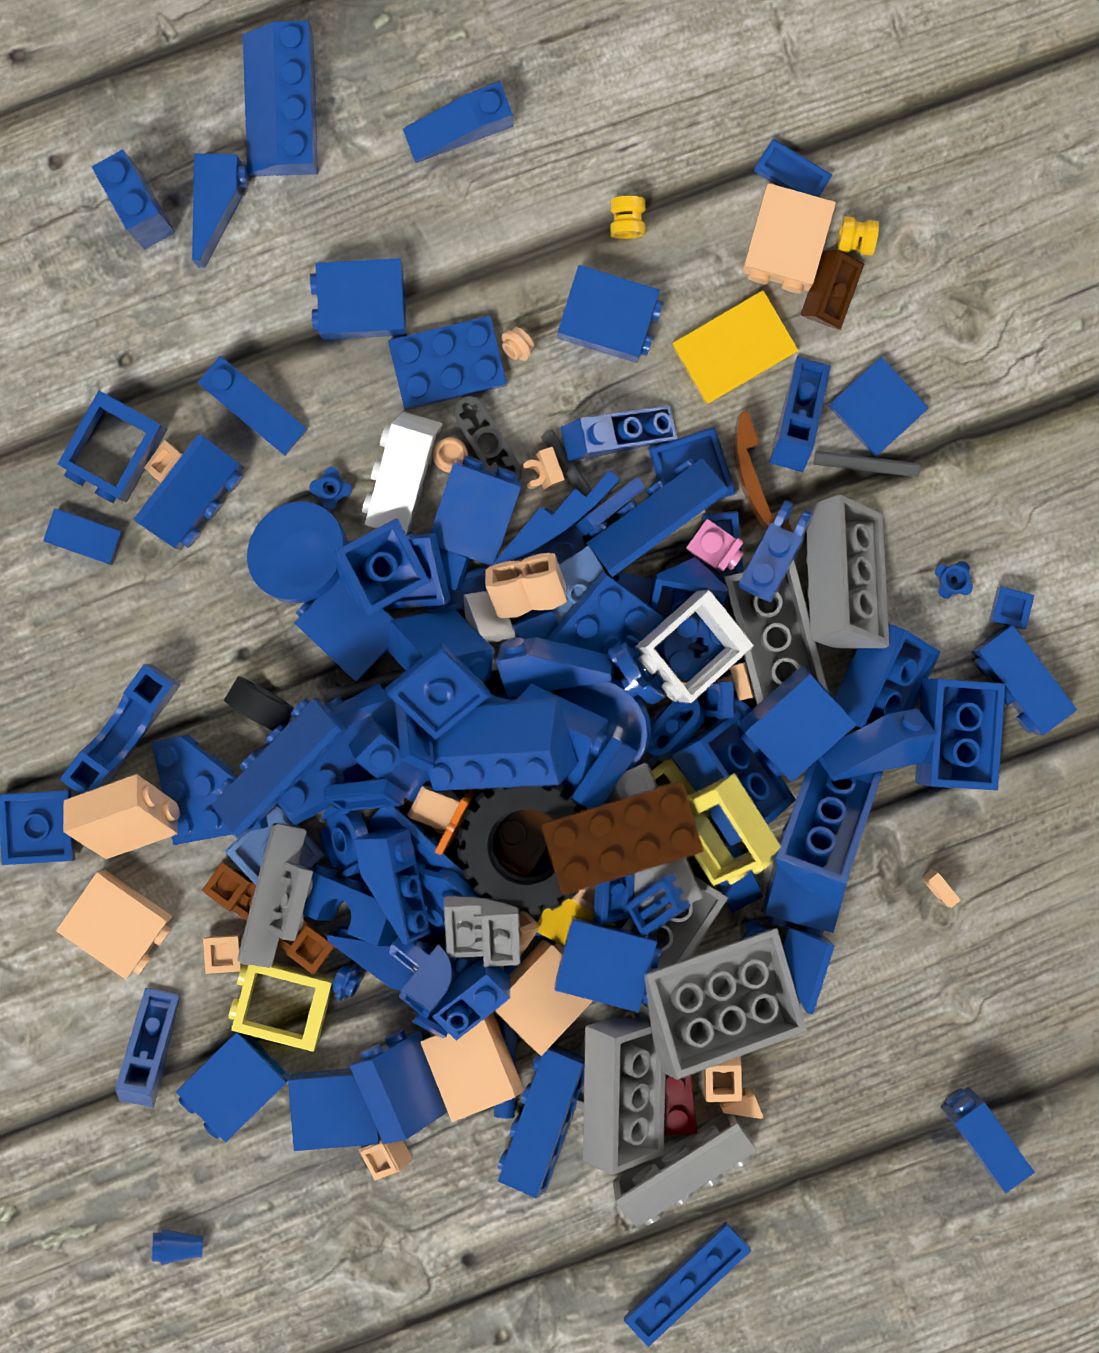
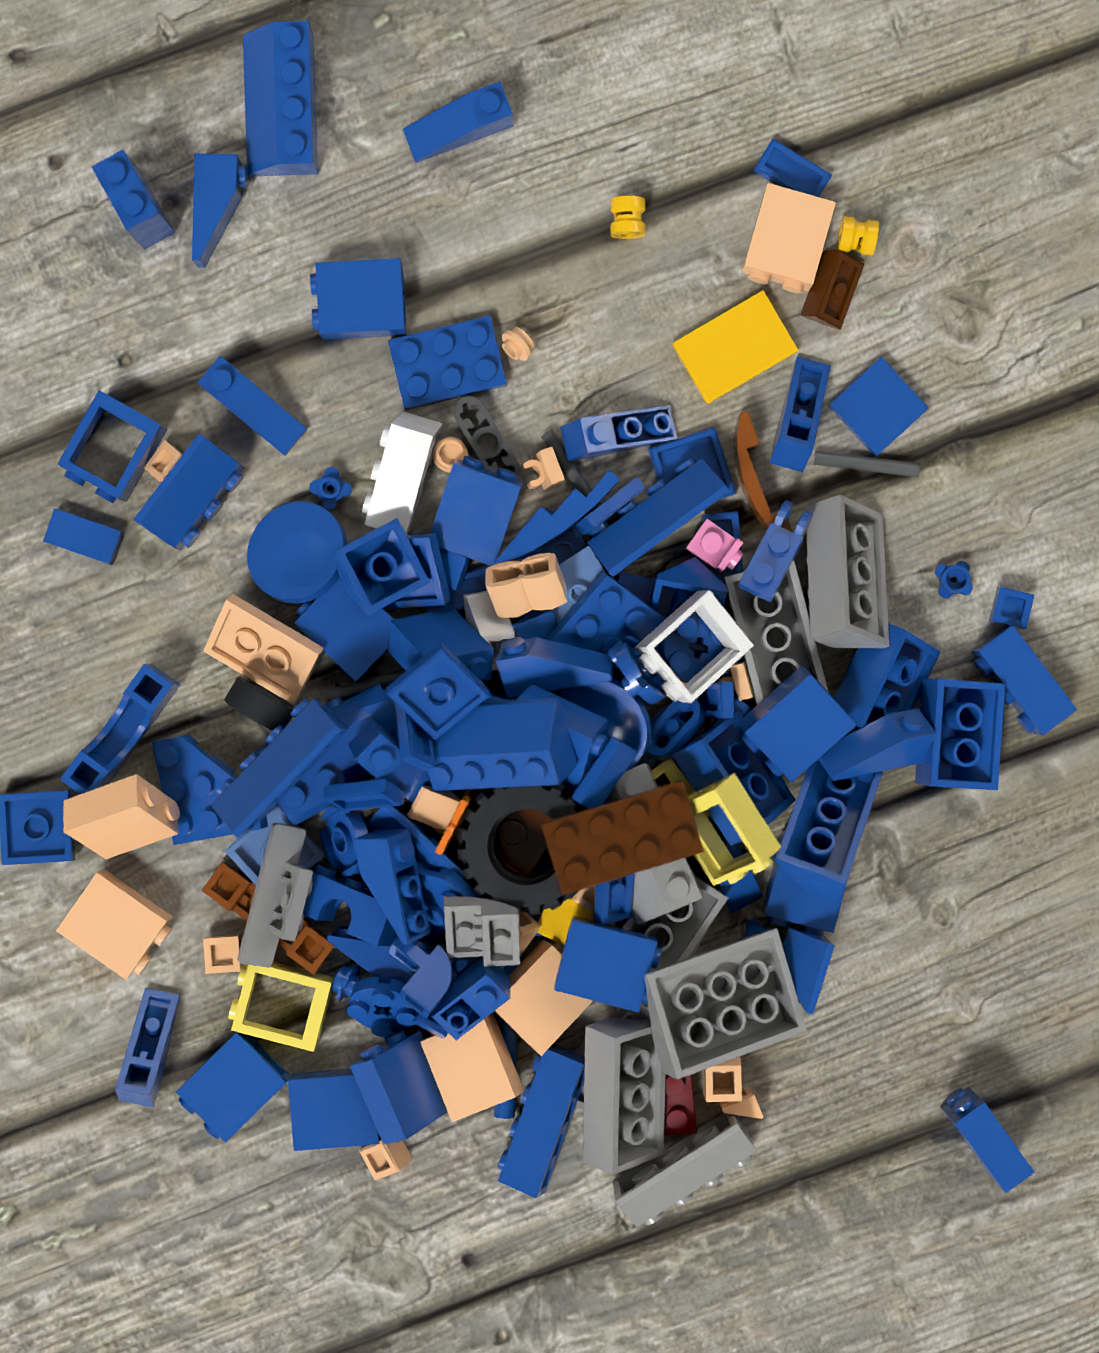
(175, 1246): blue cone -> none
(263, 649): none -> light nougat plate
(380, 1007): none -> blue plate
(609, 314): blue brick -> none
(672, 896): blue tile -> none
(687, 1284): blue plate -> none
(940, 888): light nougat tile -> none

